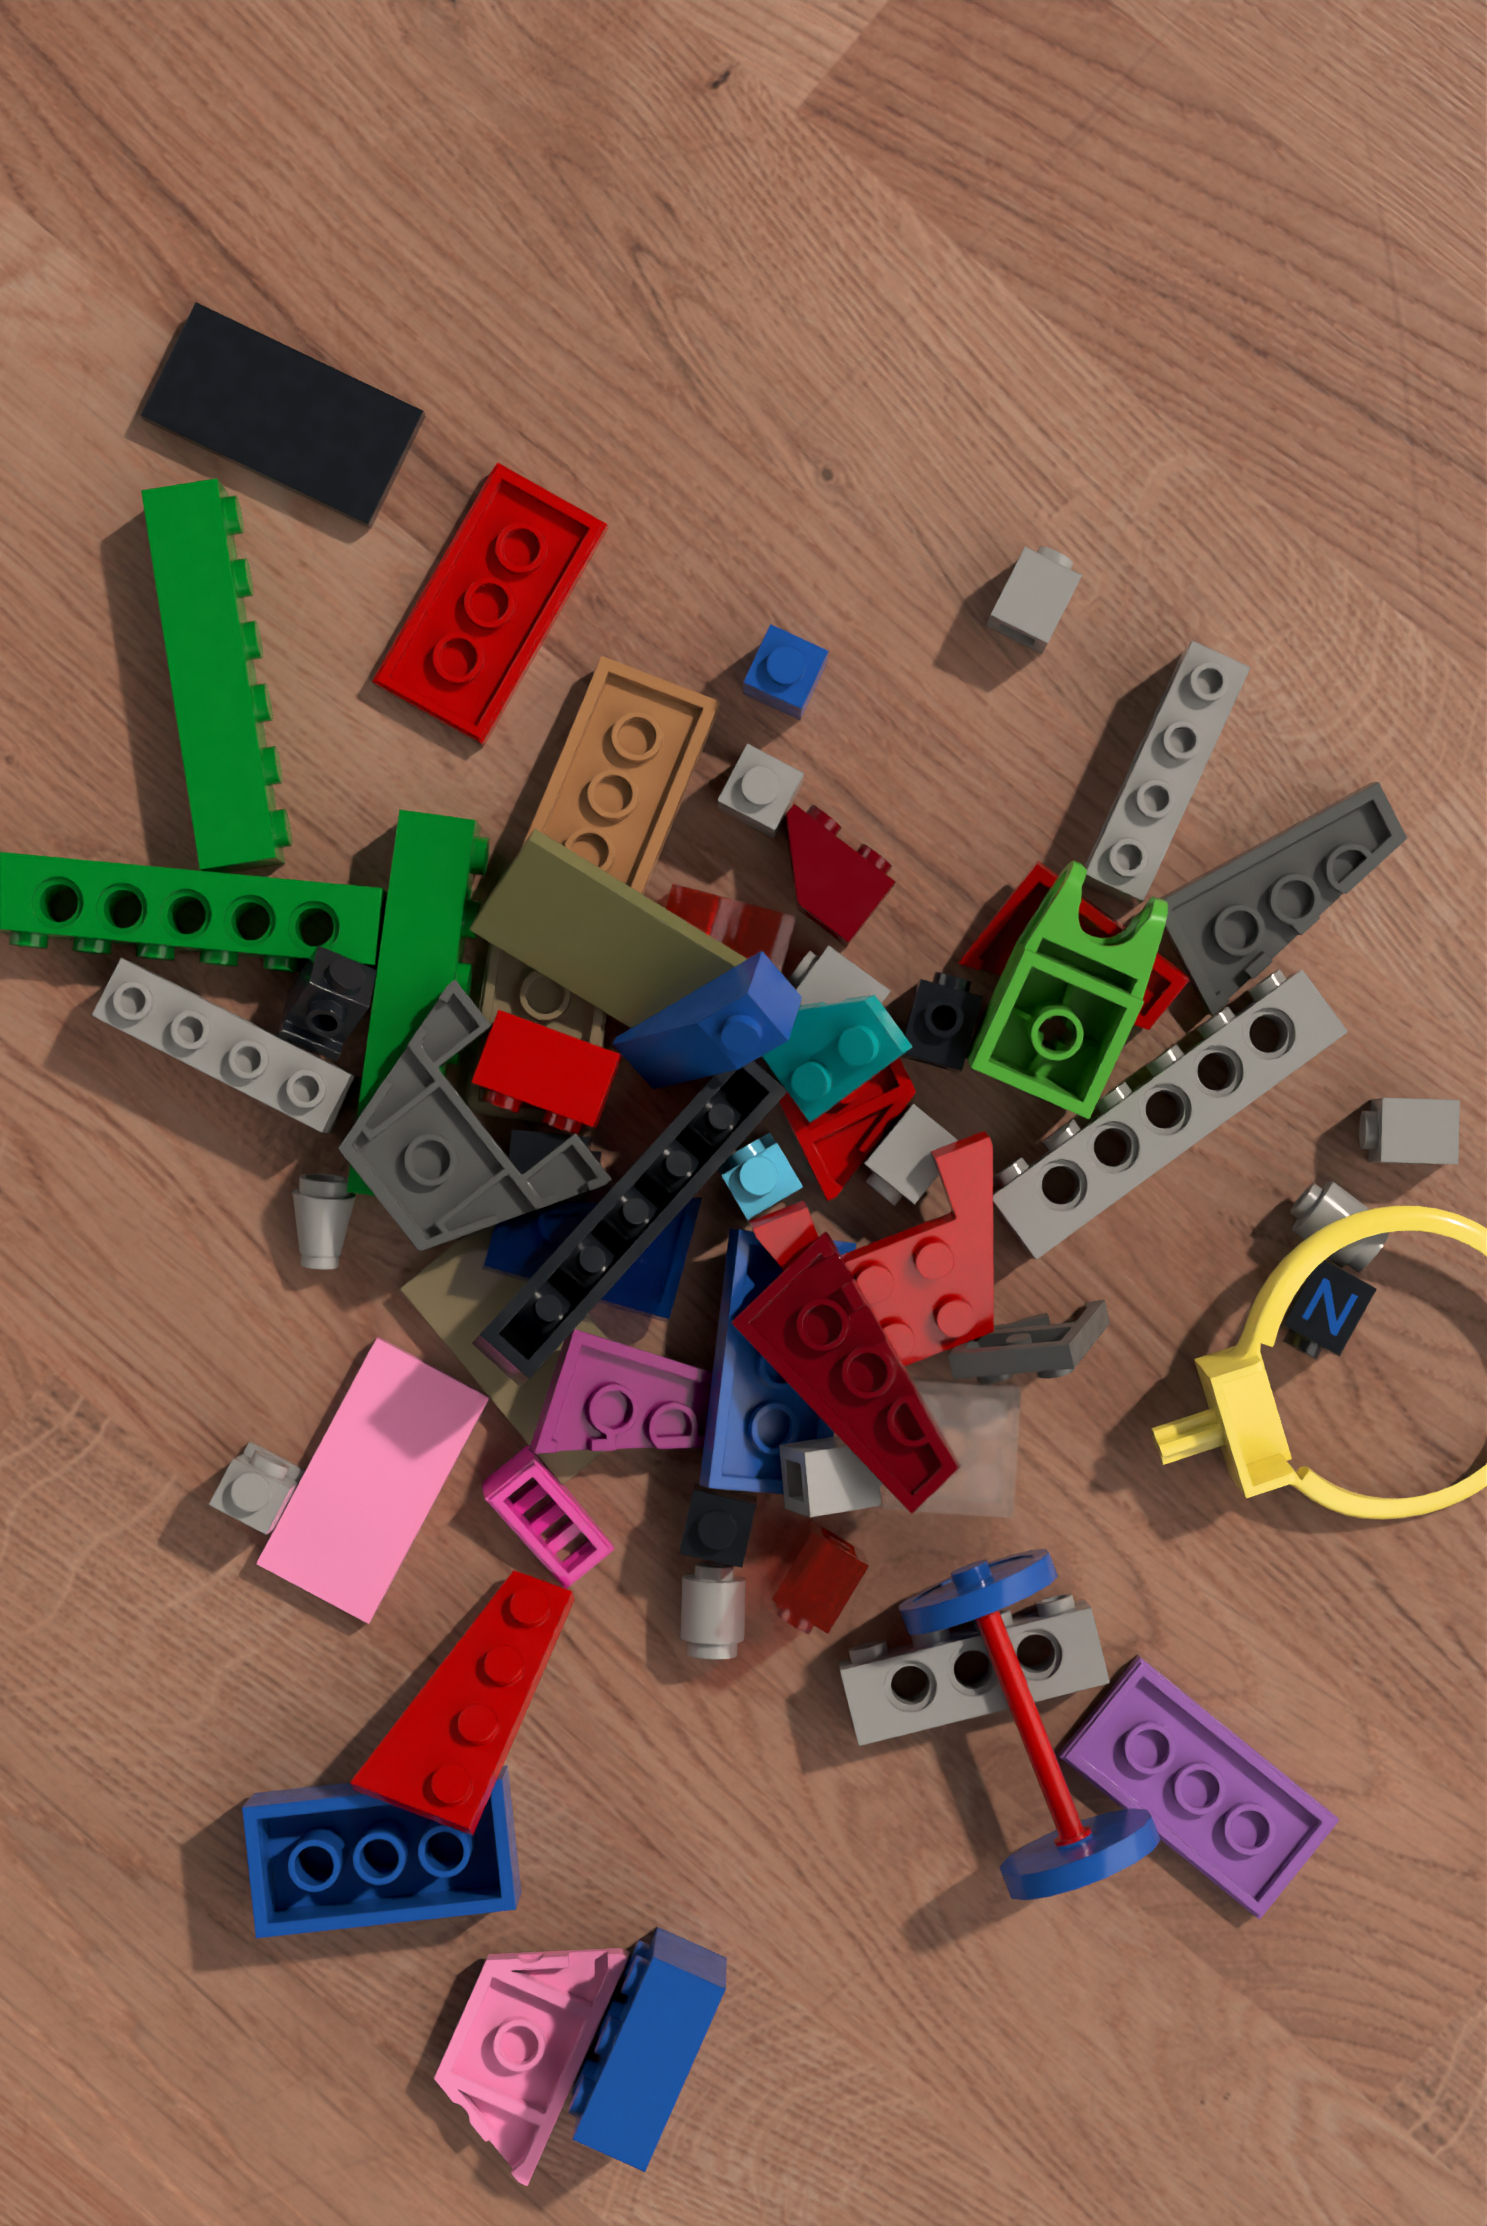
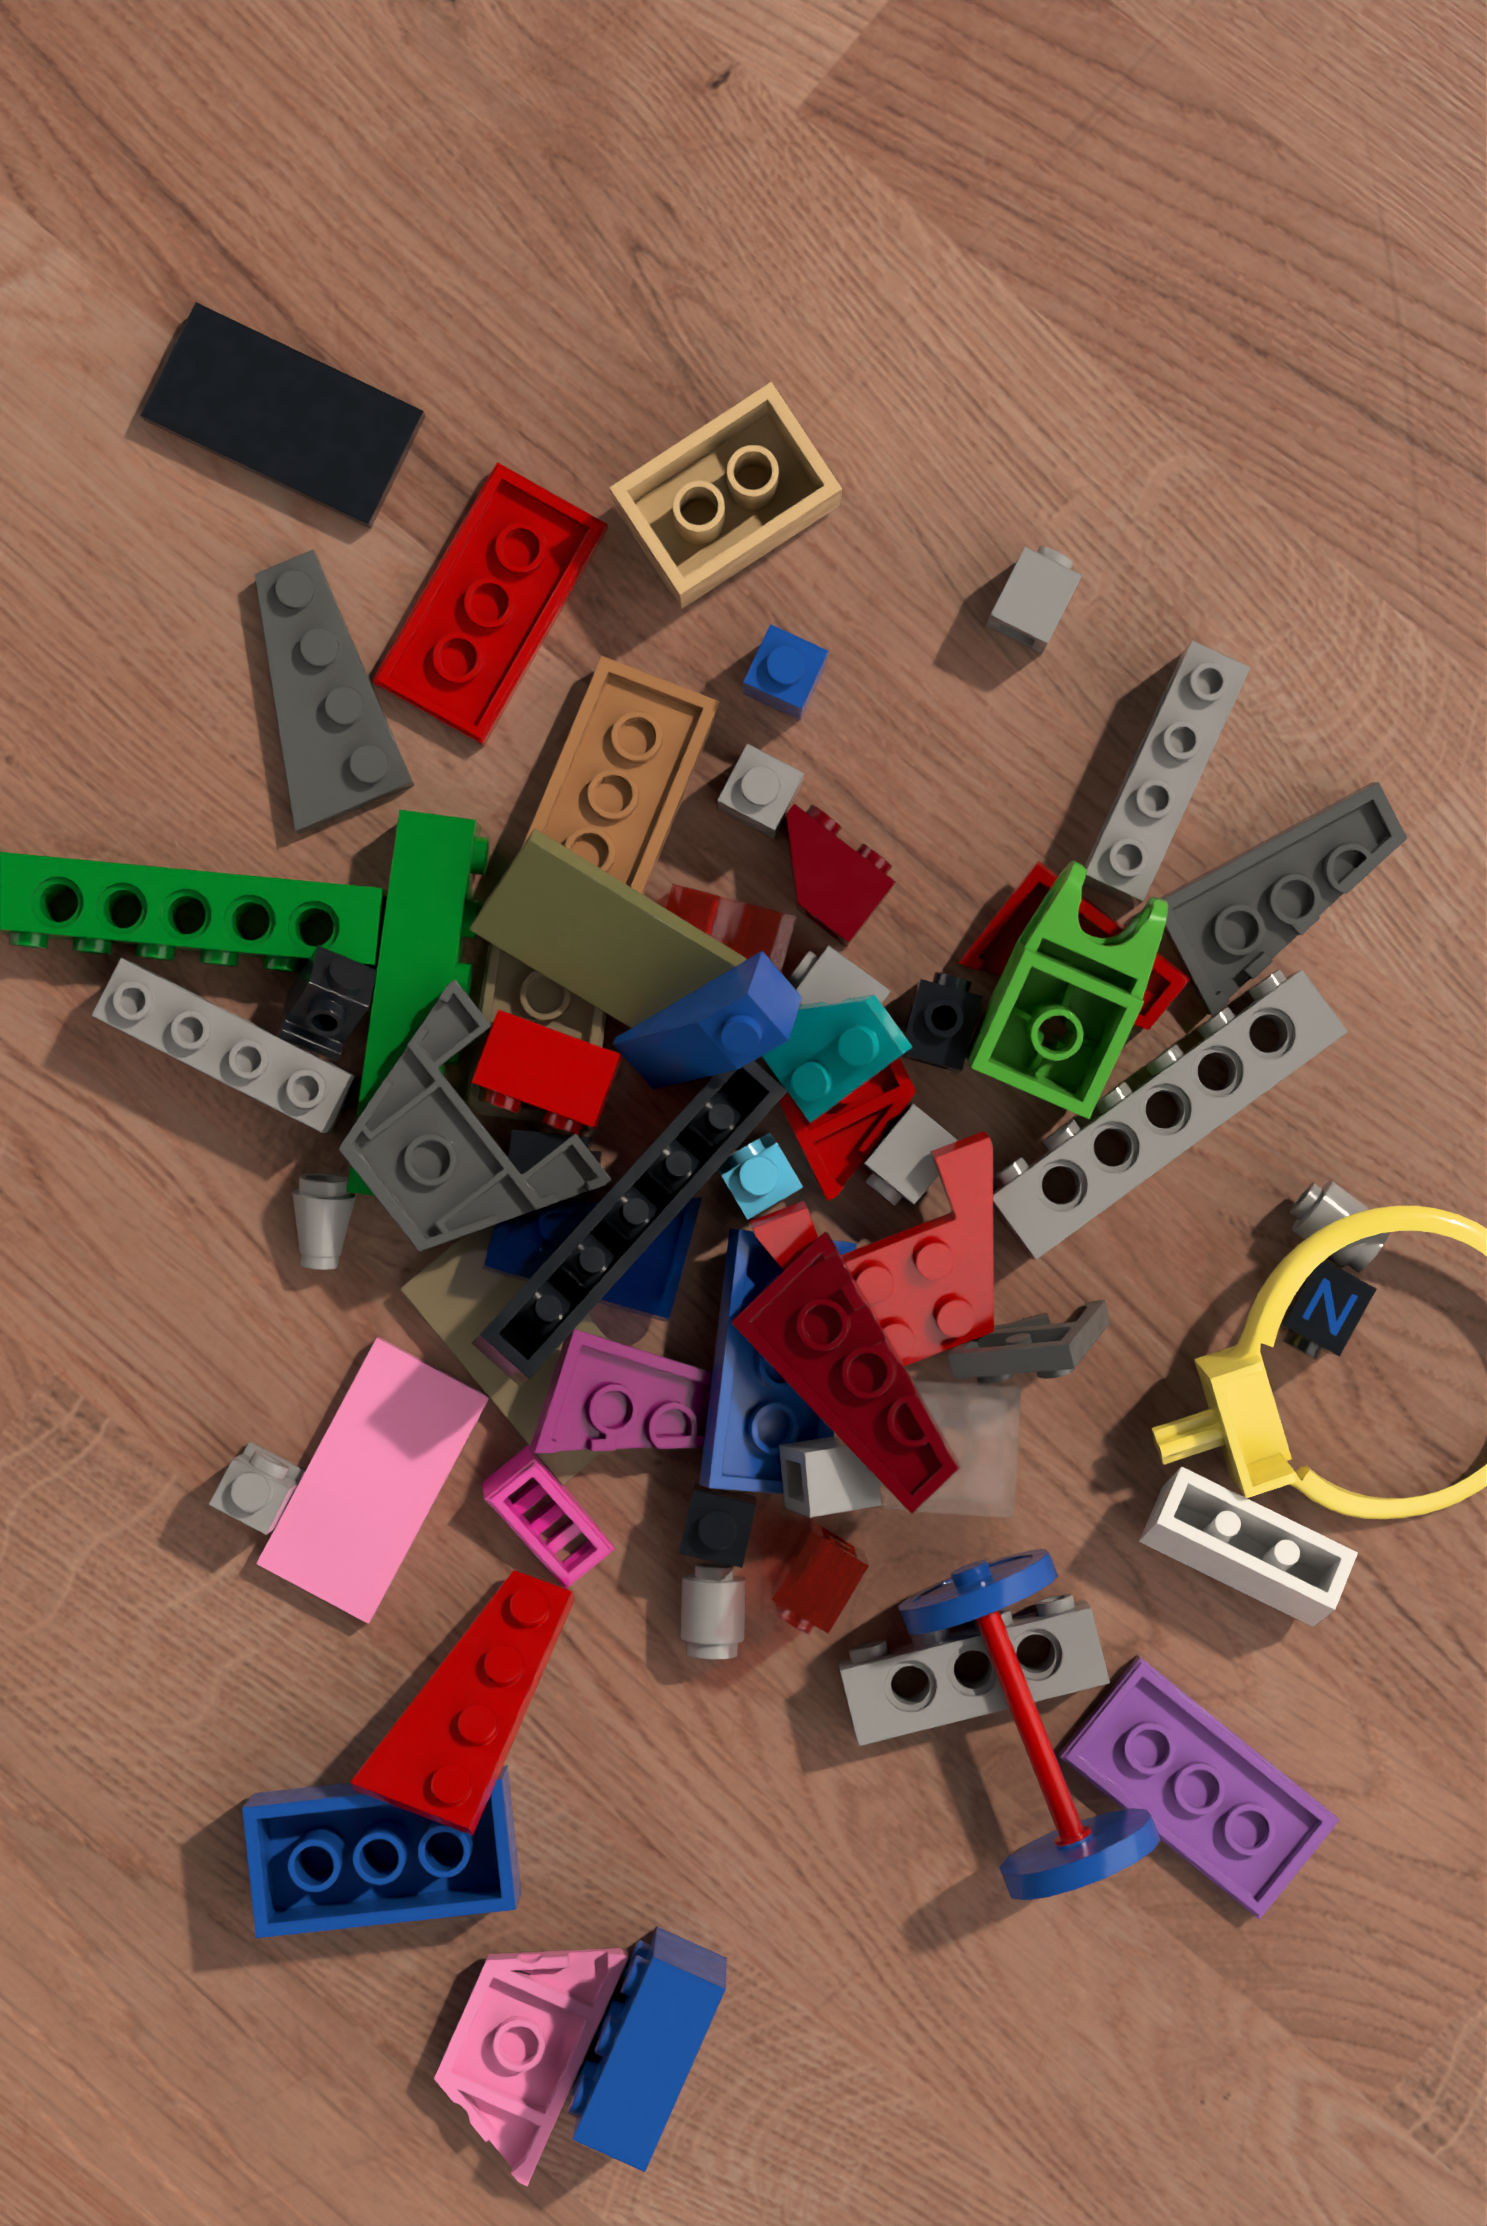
(215, 677): green brick -> none
(327, 711): none -> dark grey wing
(726, 495): none -> tan brick
(1248, 1547): none -> white brick
(1411, 1131): light grey brick -> none

